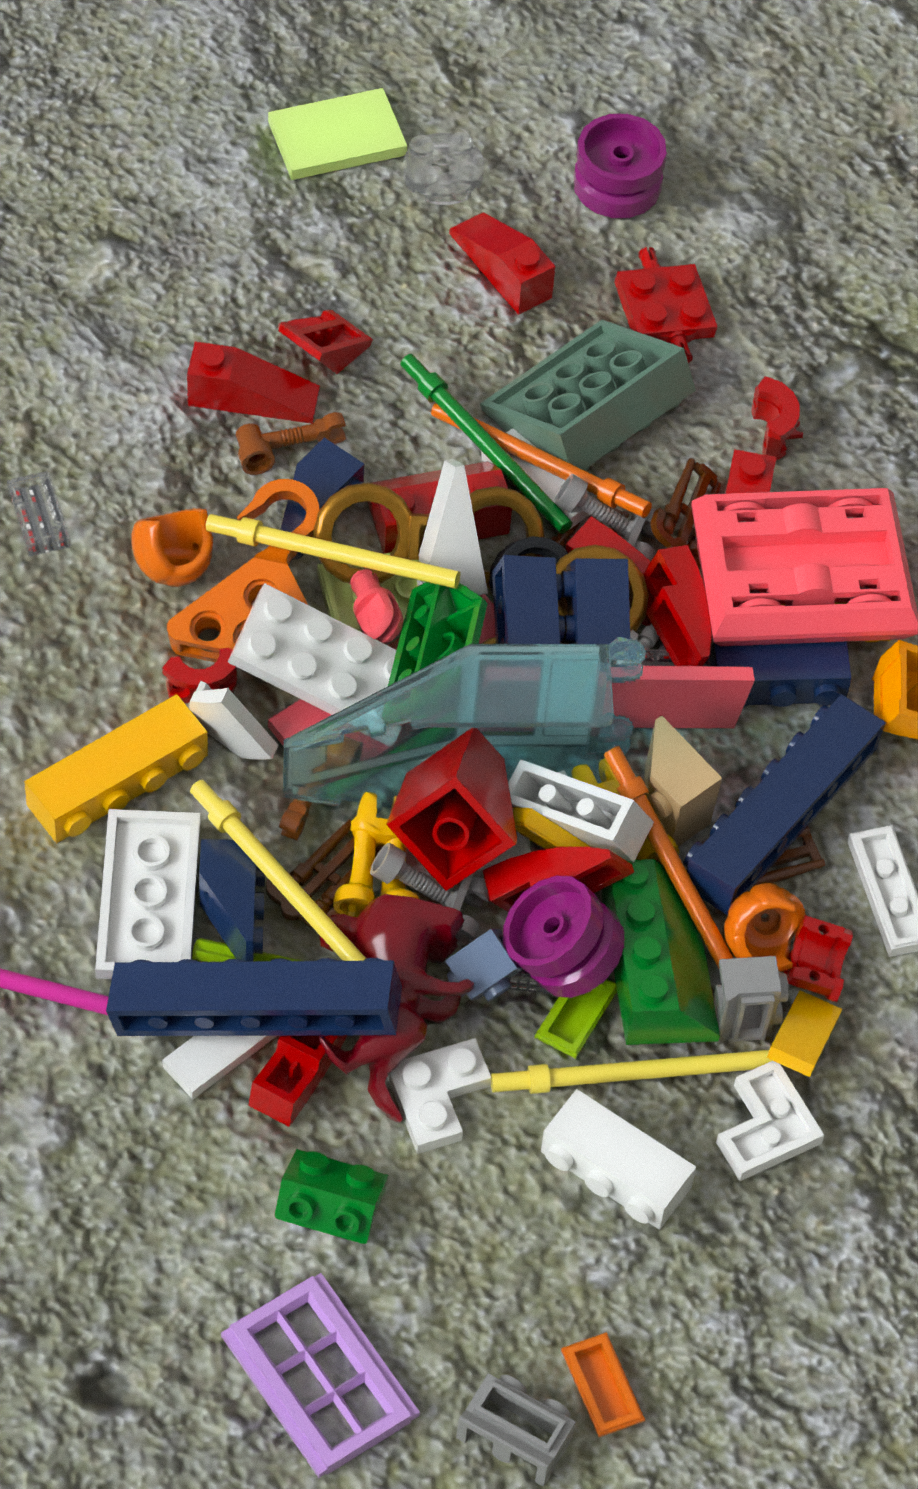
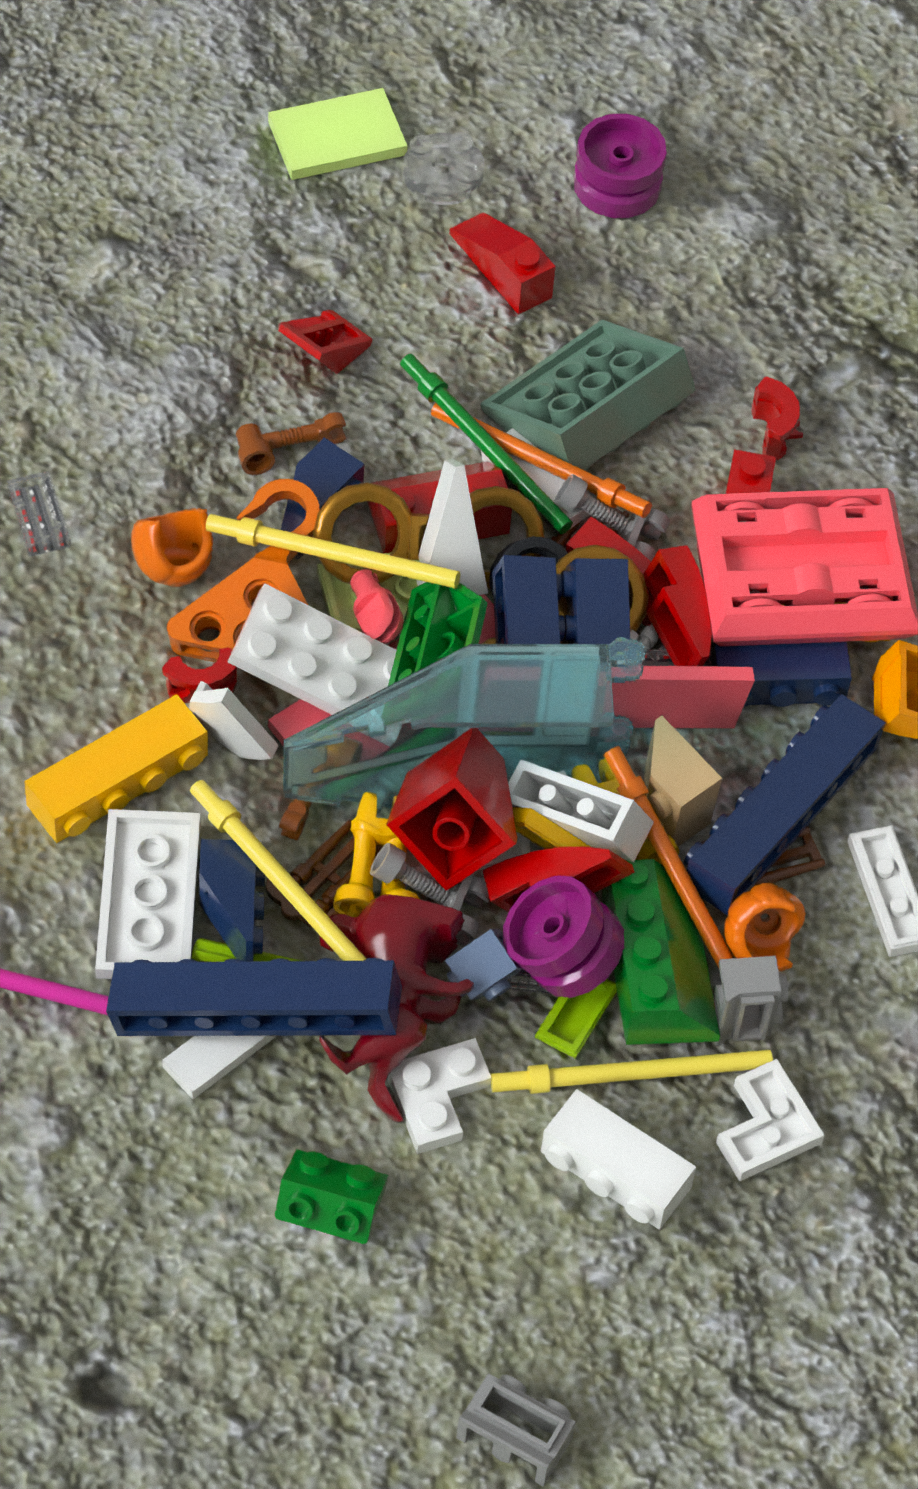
(245, 384): red slope -> none
(291, 1076): red slope -> none
(320, 1375): lavender piece -> none
(602, 1384): orange tile -> none
(664, 520): reddish brown piece -> none
(666, 302): red plate -> none
(804, 1033): yellow tile -> none
(819, 957): red piece -> none

